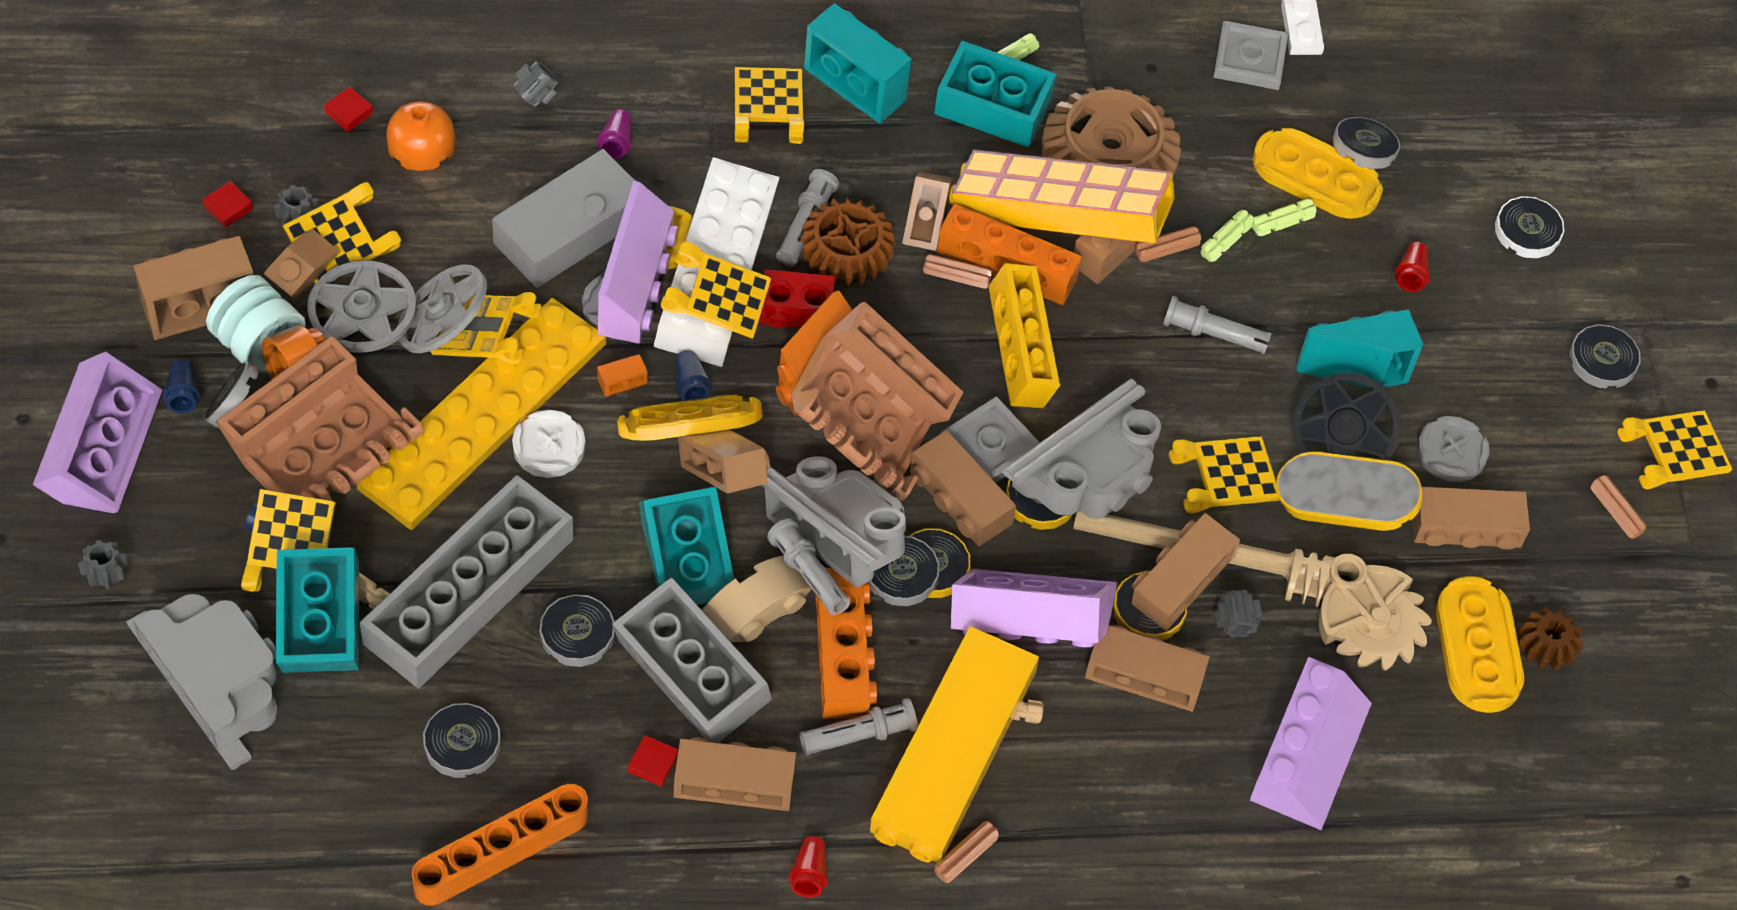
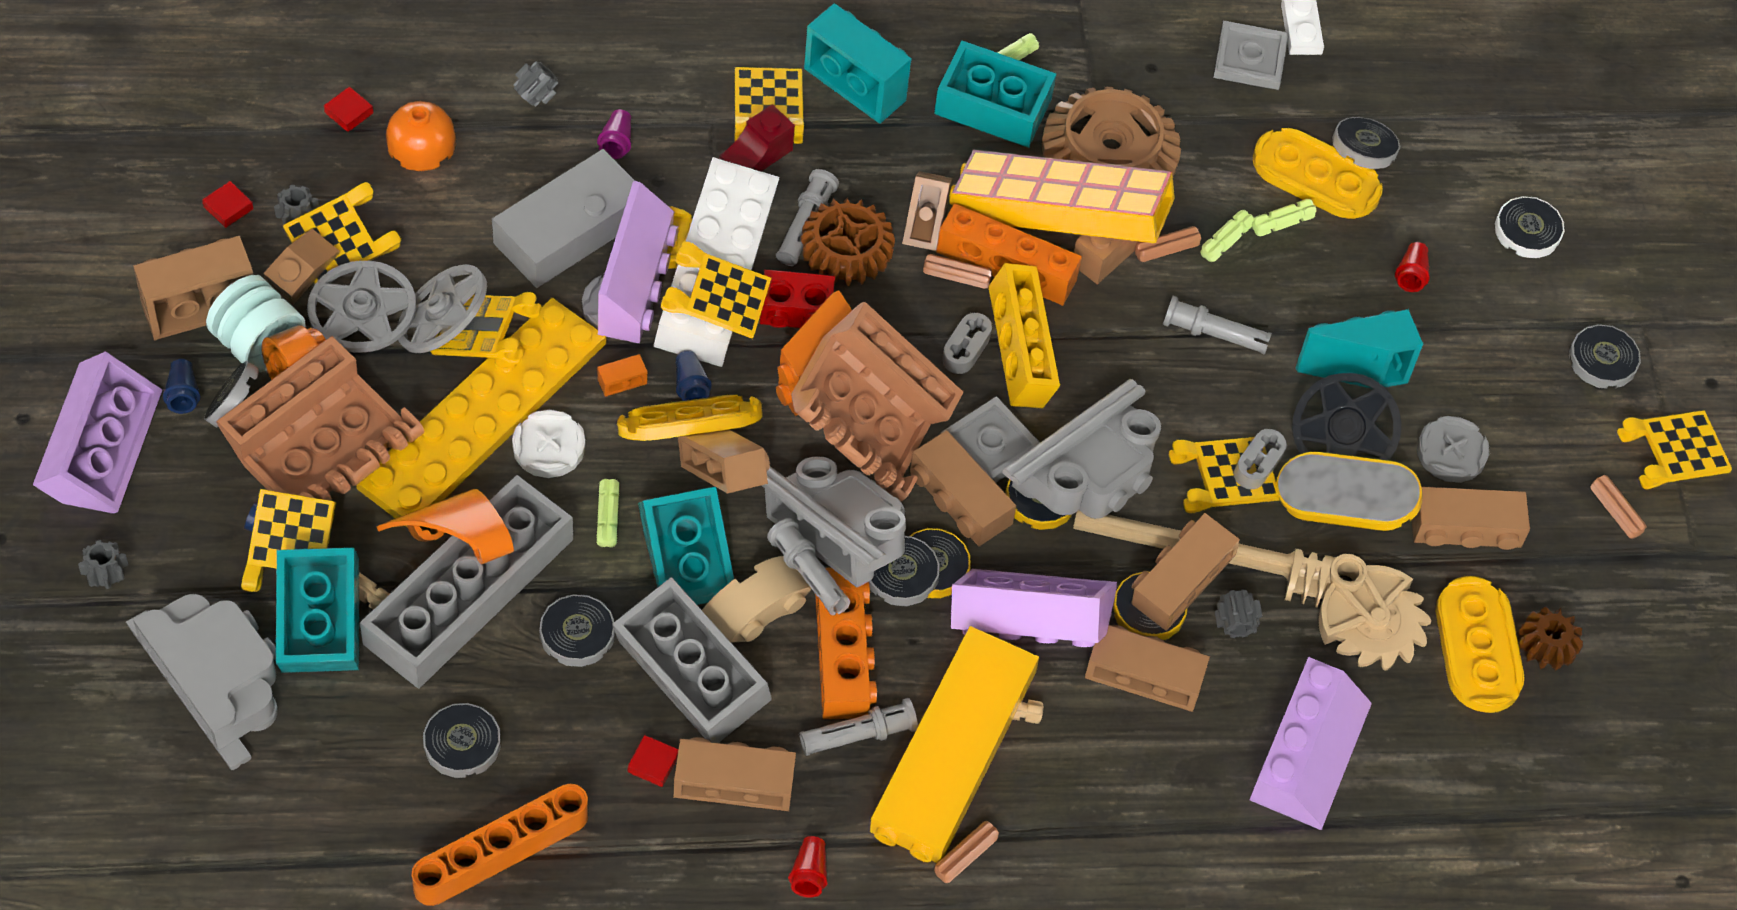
(465, 516): none -> orange panel
(608, 513): none -> yellowish green axle
(763, 141): none -> dark red arch
(961, 339): none -> light grey beam
(1253, 455): none -> light grey beam

